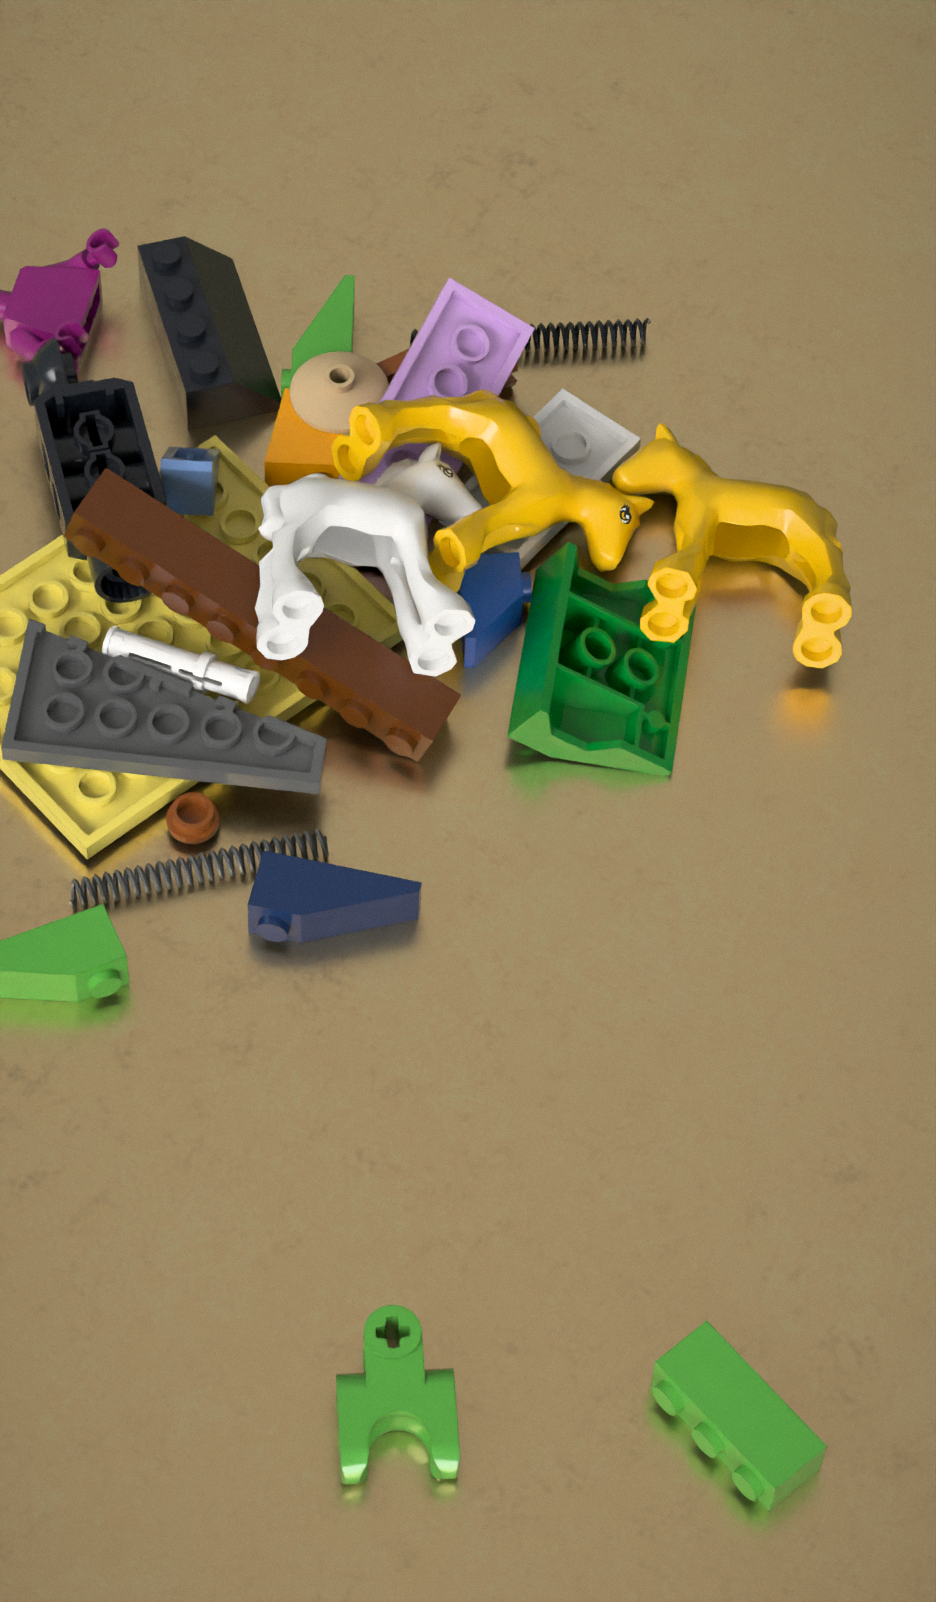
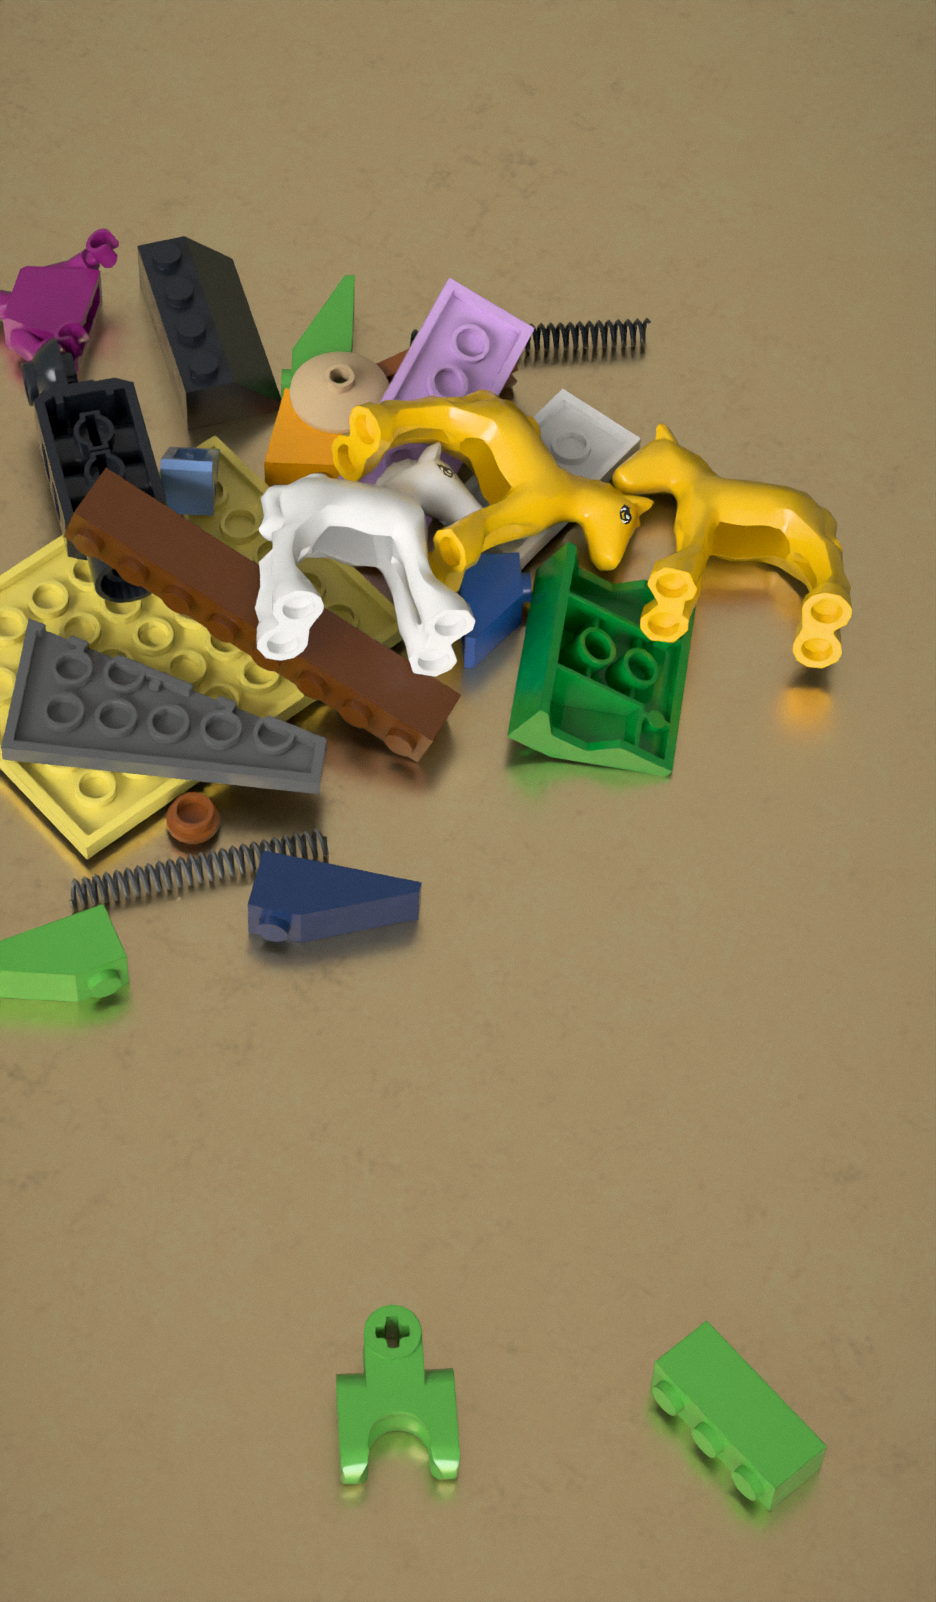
(198, 669): white pin -> none

